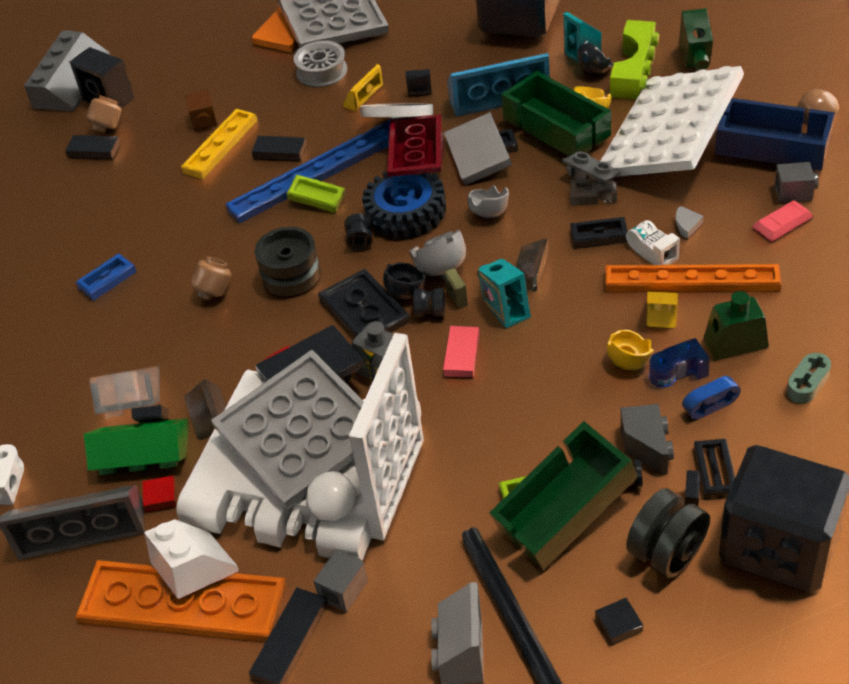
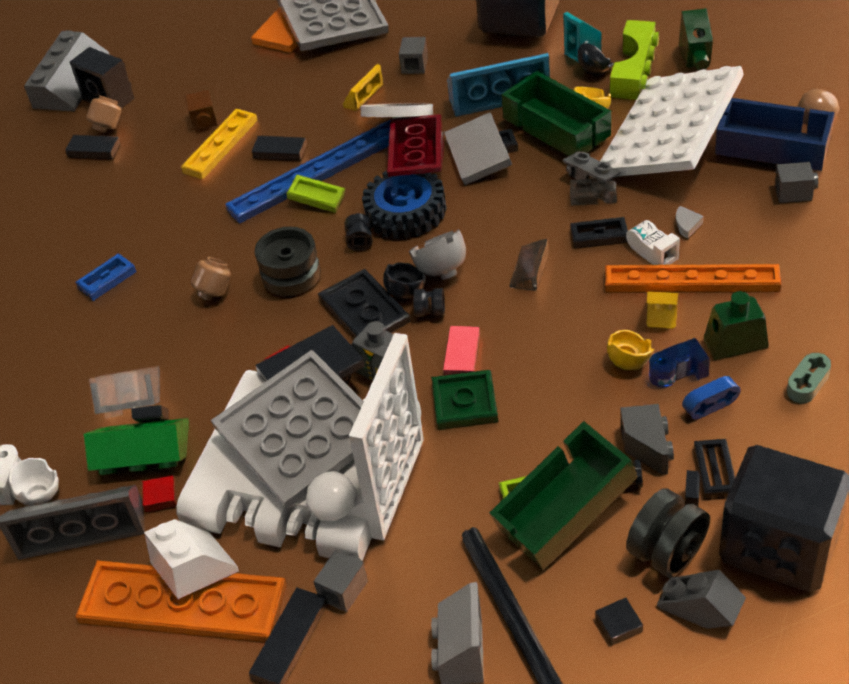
(33, 481): none -> white hair
(204, 404): clear smoke slope -> none
(320, 63): light grey wheel -> none
(413, 55): none -> dark grey brick
(418, 82): black tile -> none
(456, 288): olive tile -> none
(464, 399): none -> dark green tile
(488, 202): light grey hair -> none
(504, 282): teal torso -> none
(702, 599): none -> dark grey slope
(782, 221): coral tile -> none

